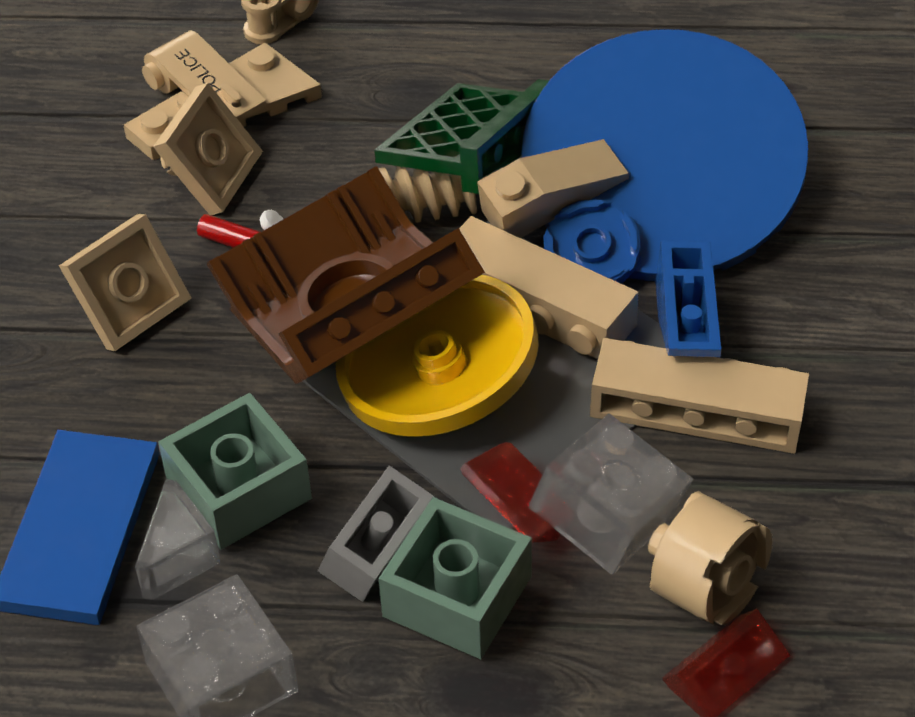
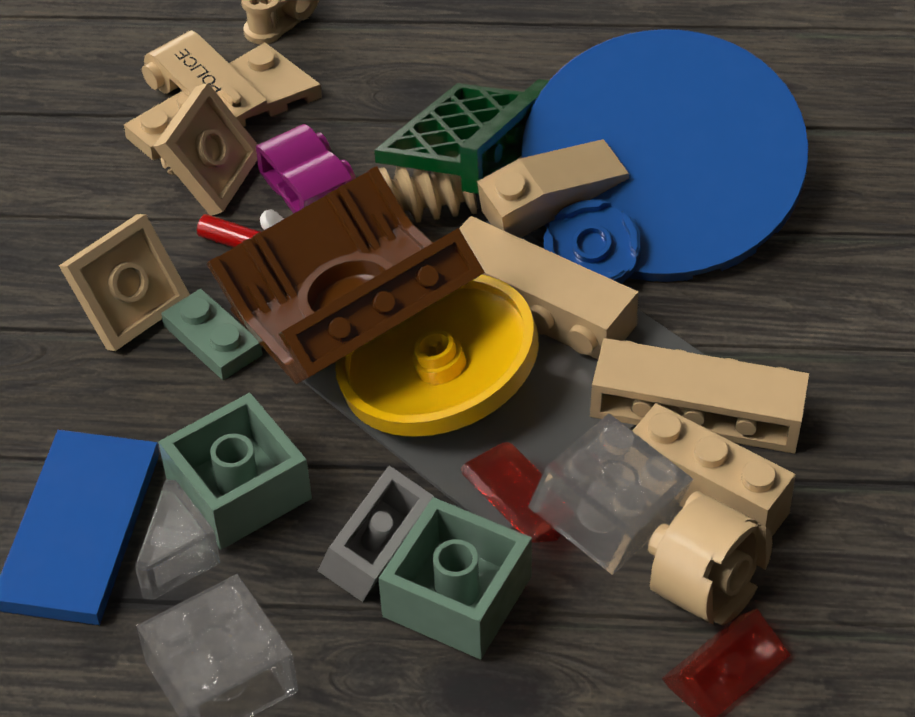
(211, 334): none -> sand green plate
(301, 166): none -> magenta brick
(687, 299): blue slope -> none
(720, 467): none -> tan brick

